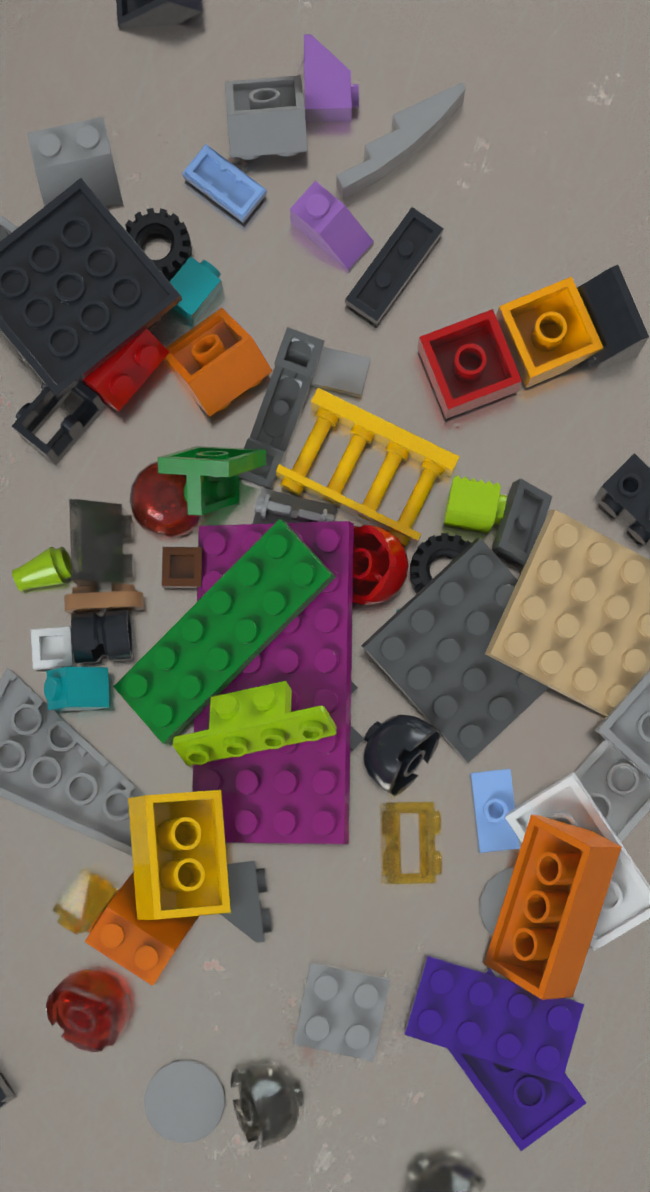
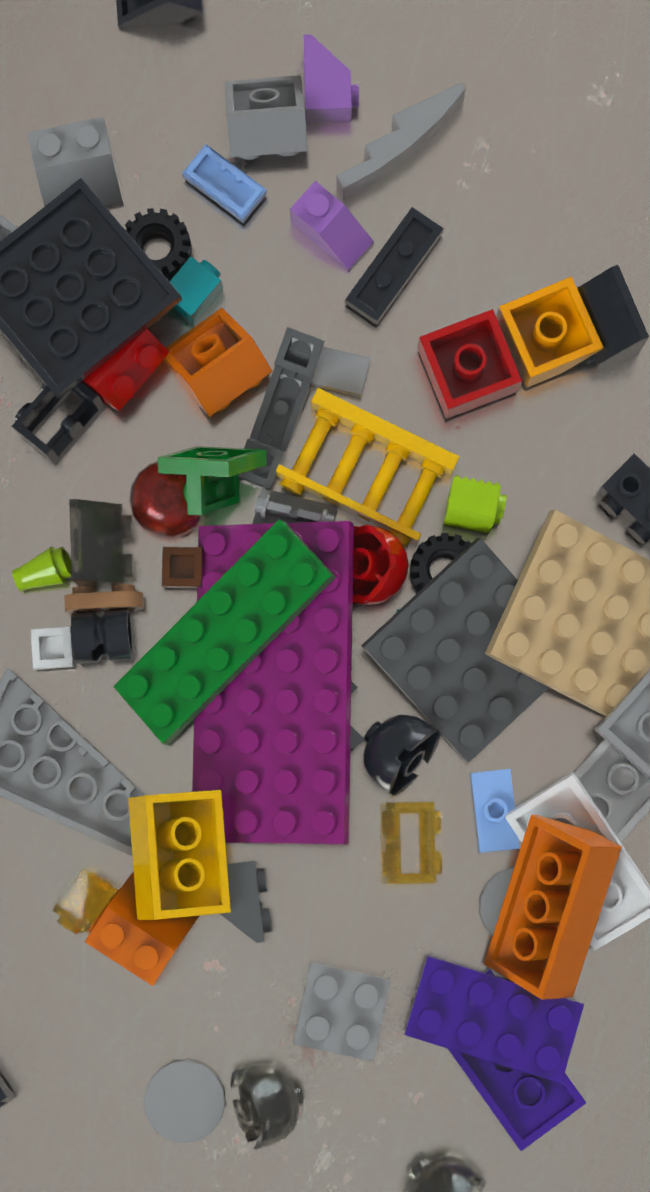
(77, 688): teal brick -> none
(89, 1009): clear red cylinder -> none
(252, 723): lime bracket -> none
(521, 522): dark grey plate -> none

